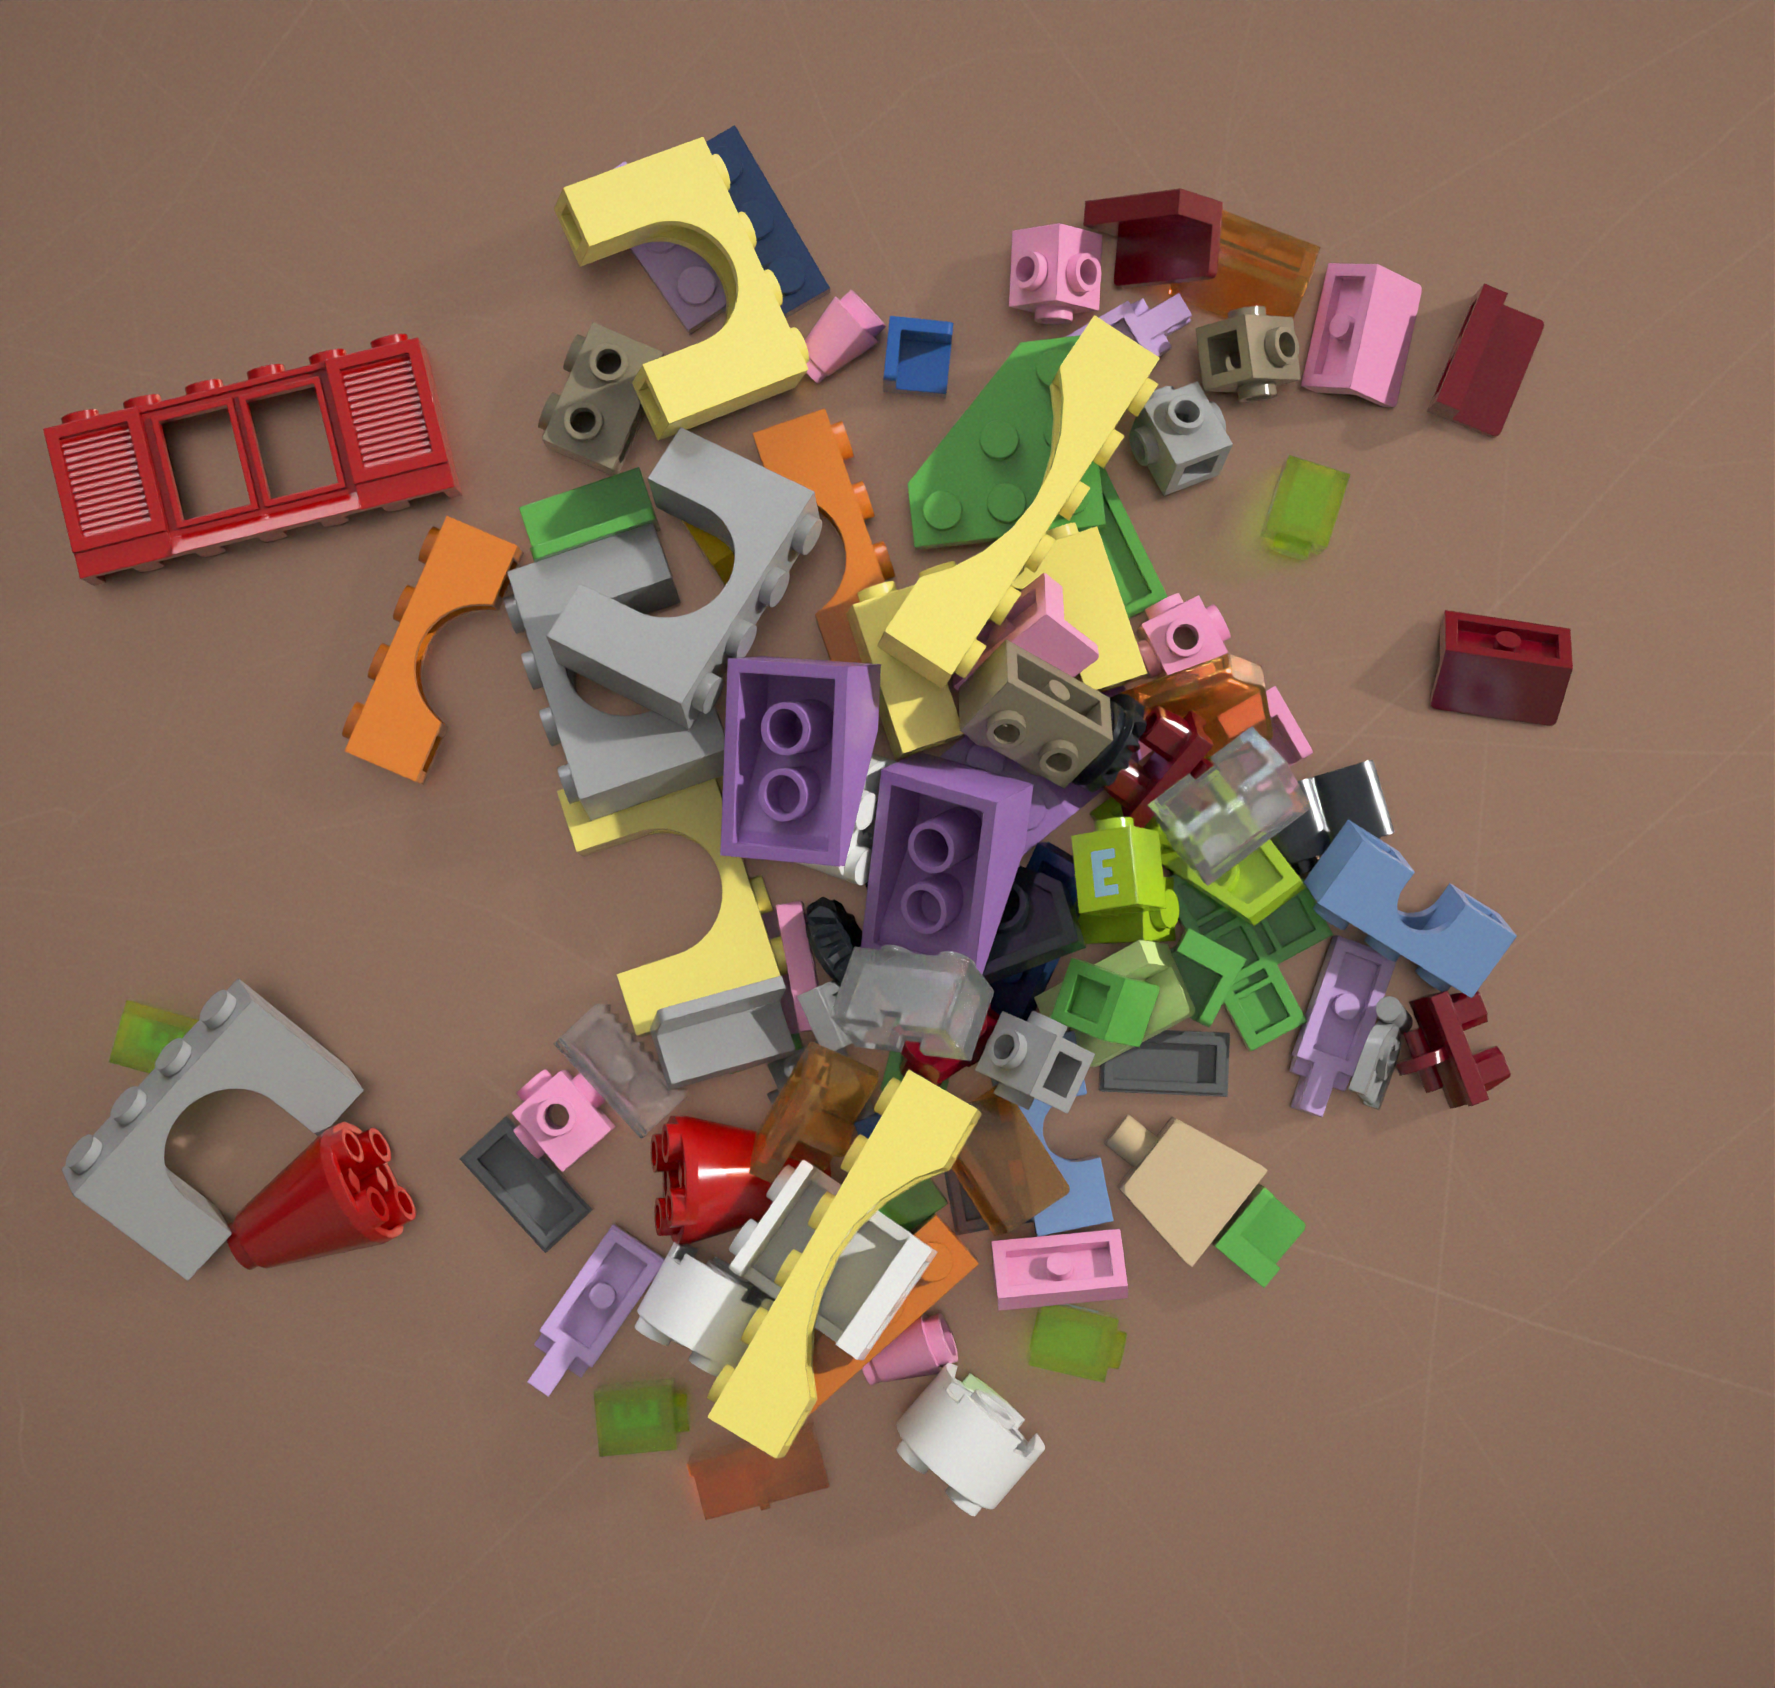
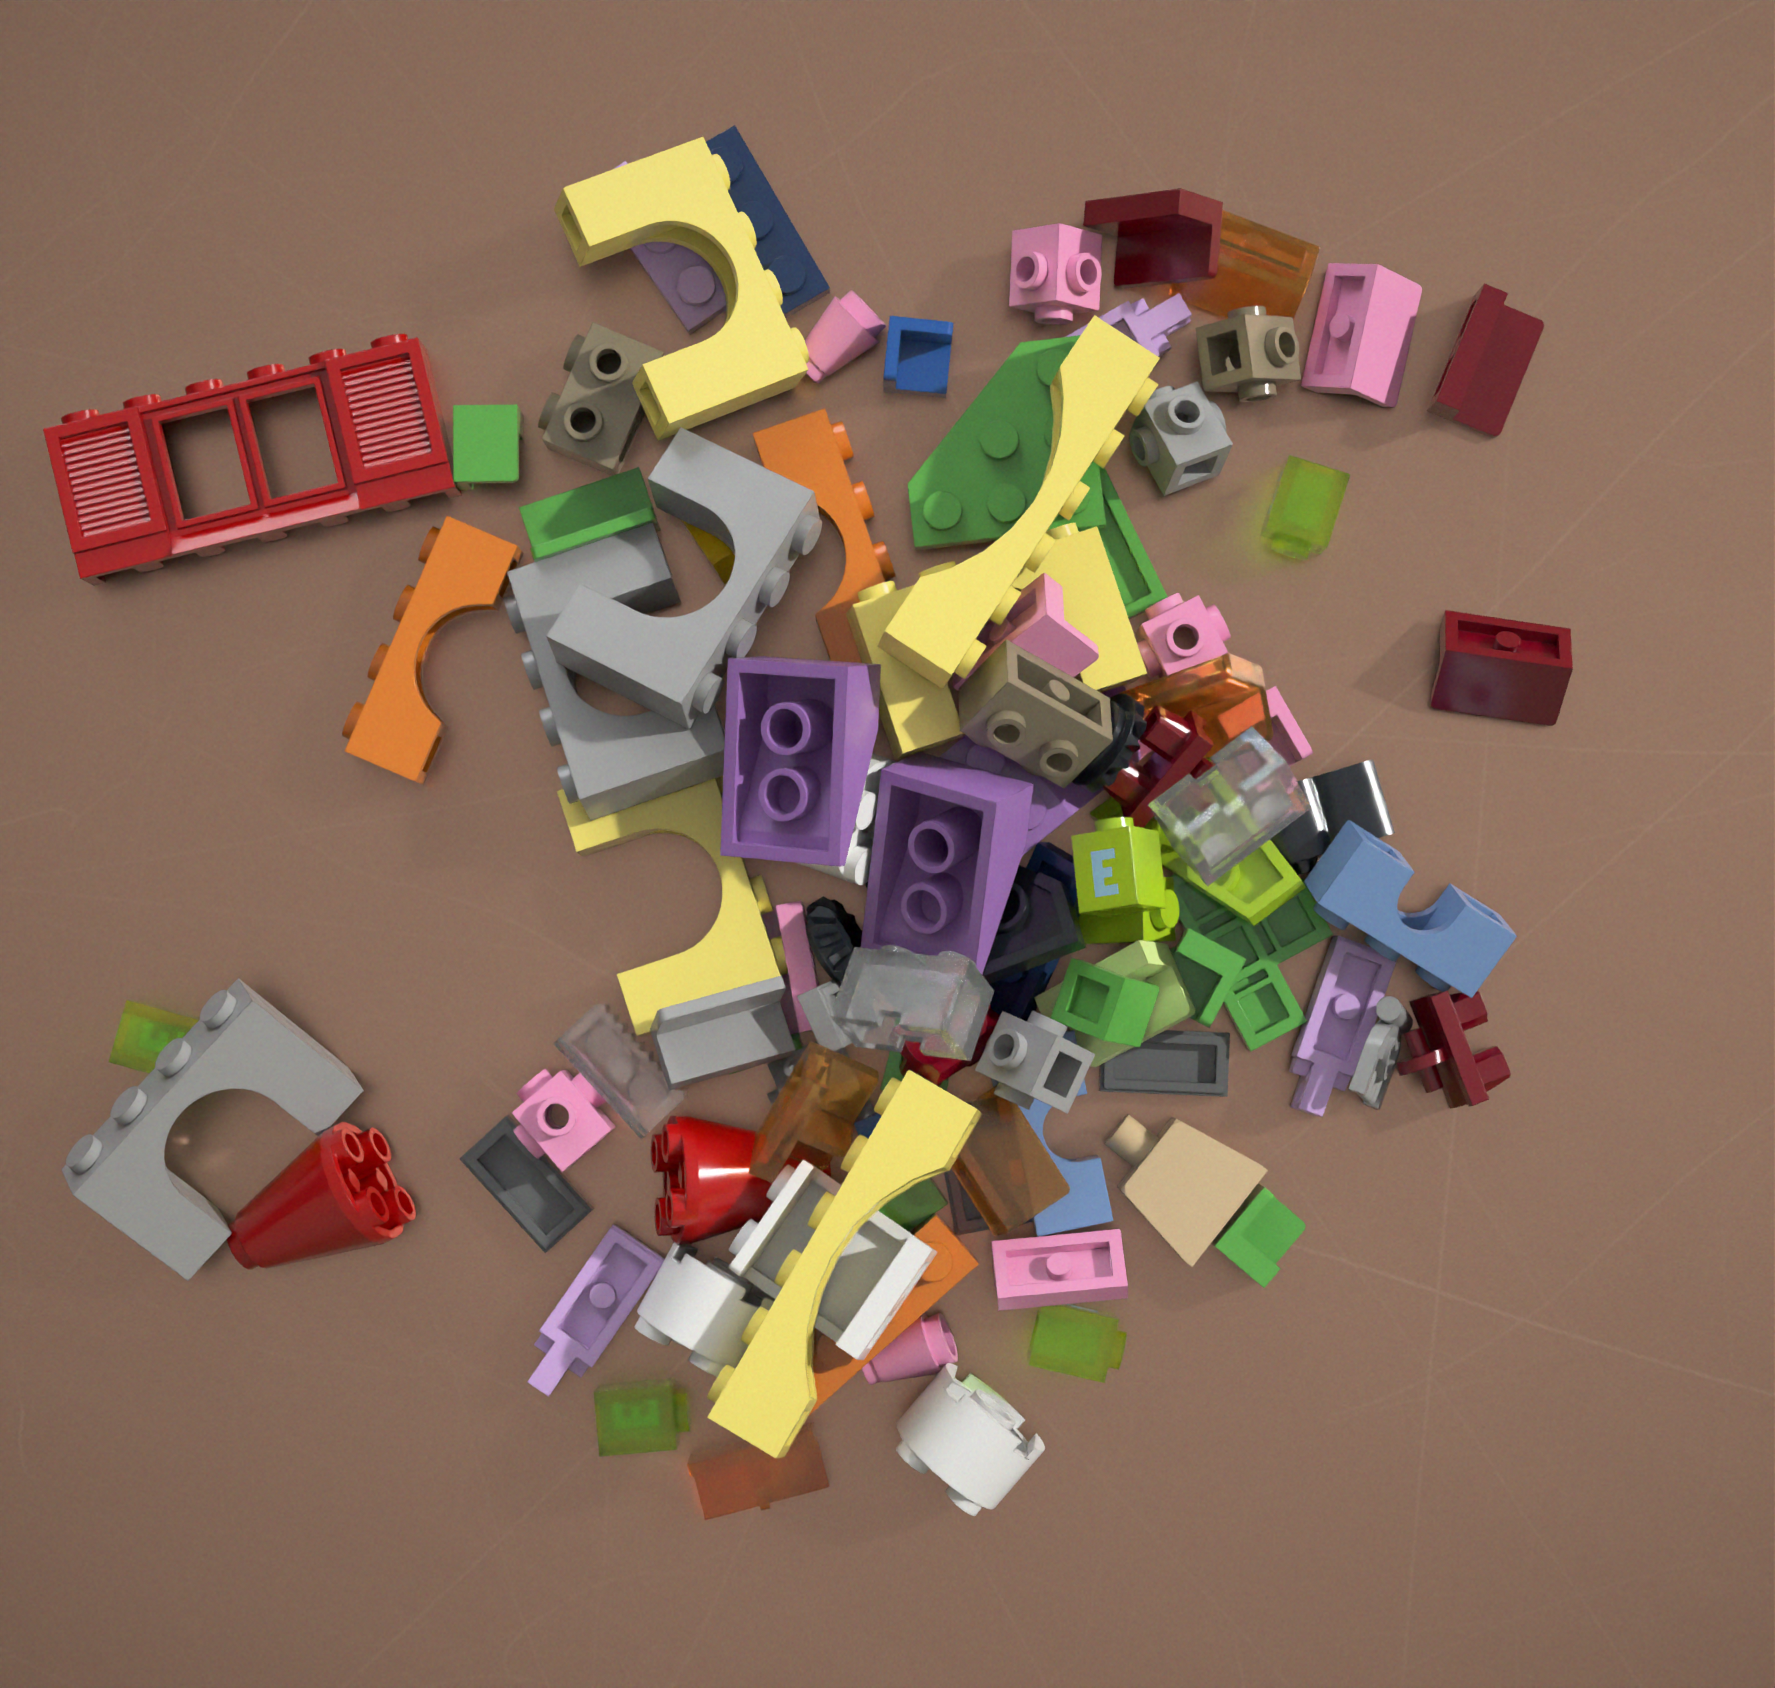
(486, 444): none -> bright green panel

